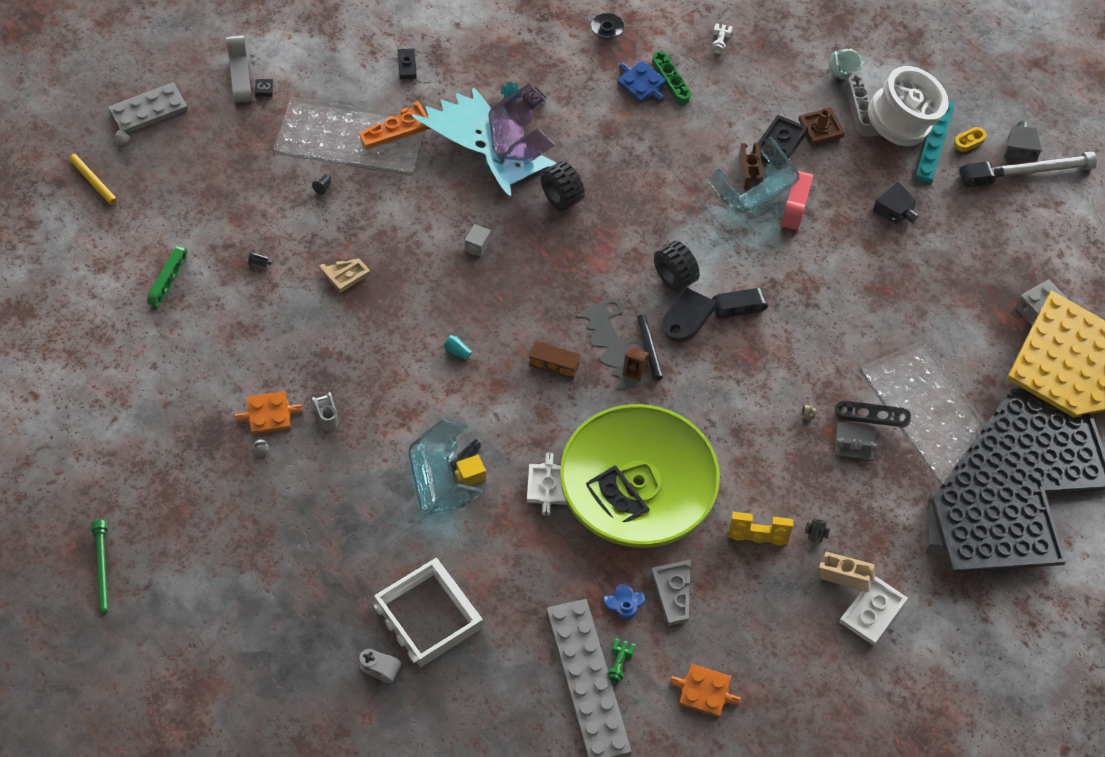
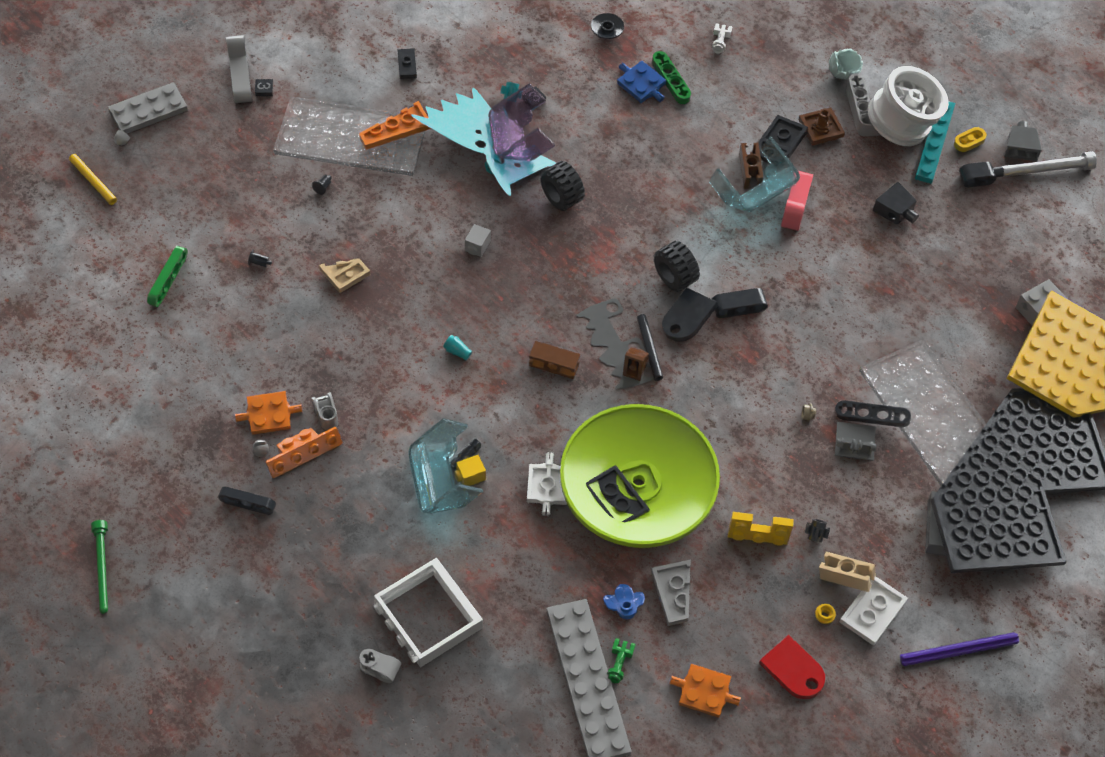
(247, 500): none -> black beam
(302, 449): none -> orange bracket
(793, 668): none -> red tile
(825, 608): none -> yellow plate
(959, 649): none -> dark purple axle

